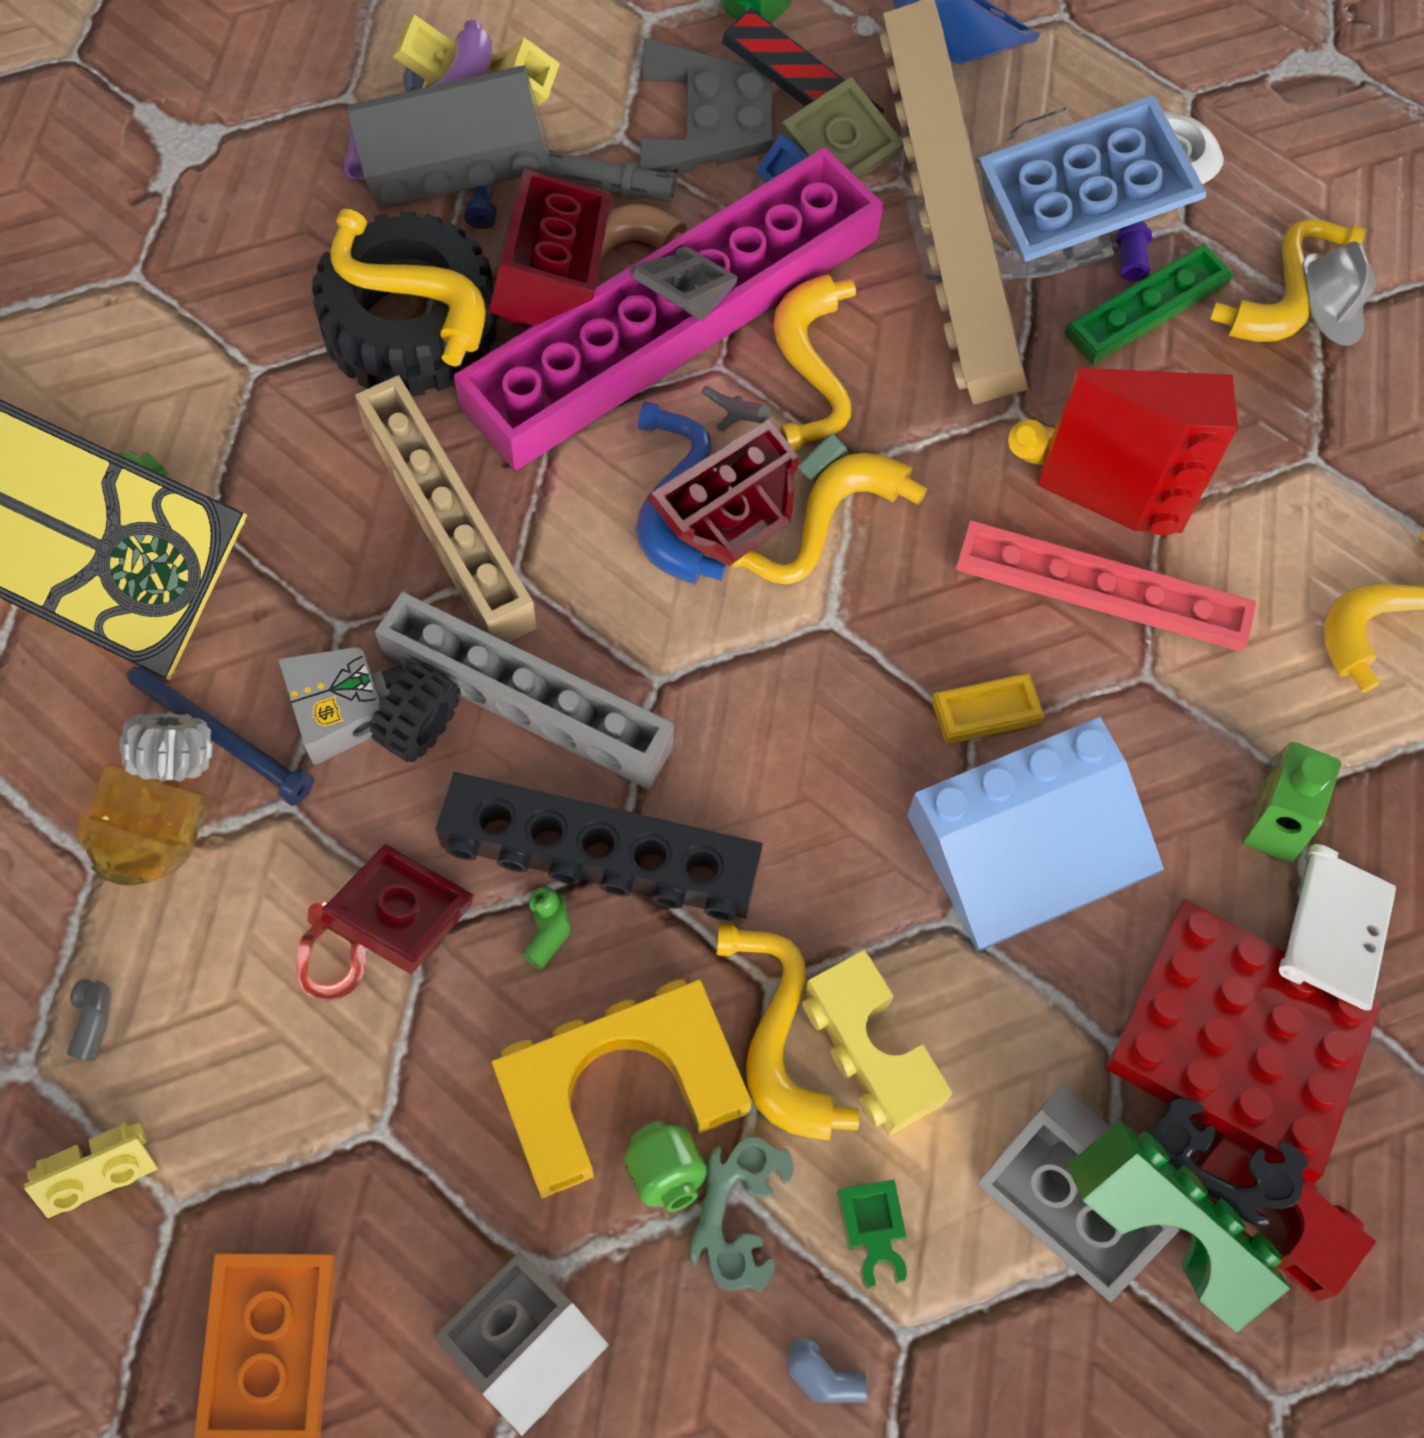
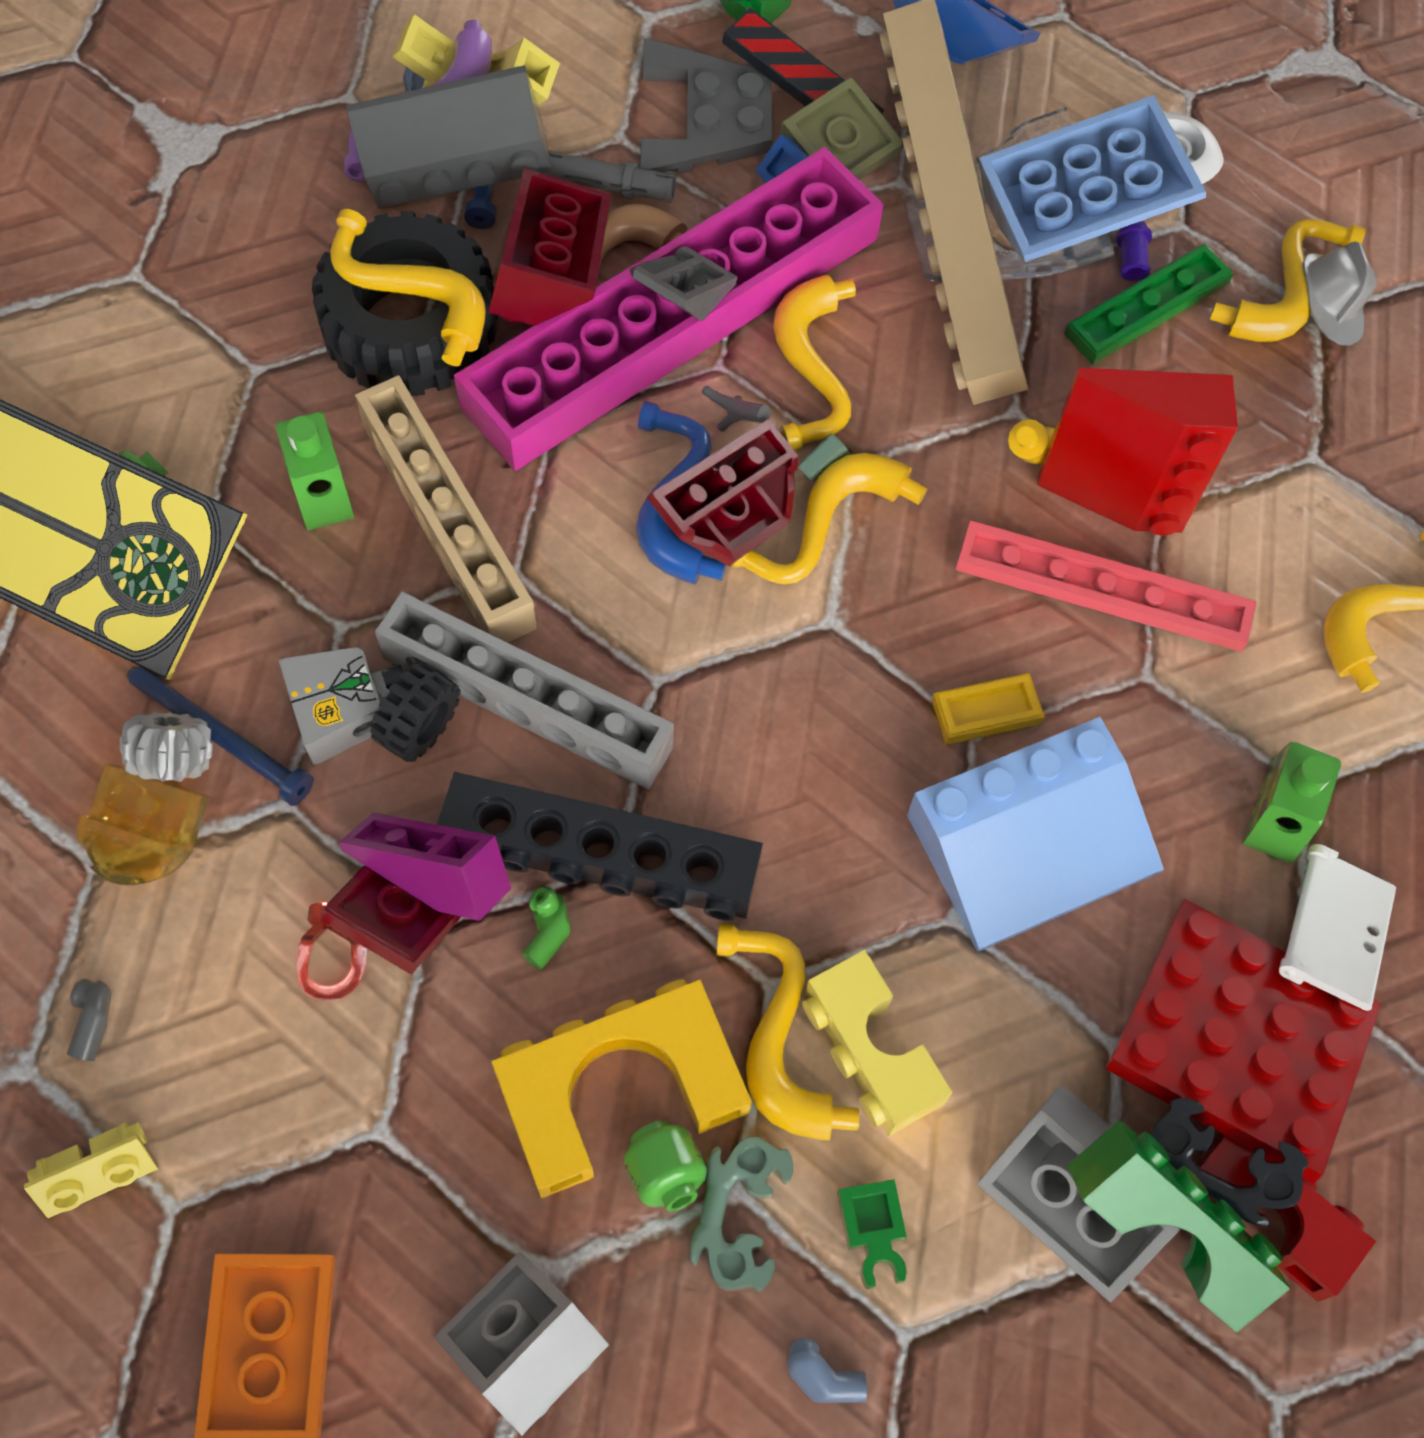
(310, 458): none -> bright green torso
(437, 864): none -> magenta slope

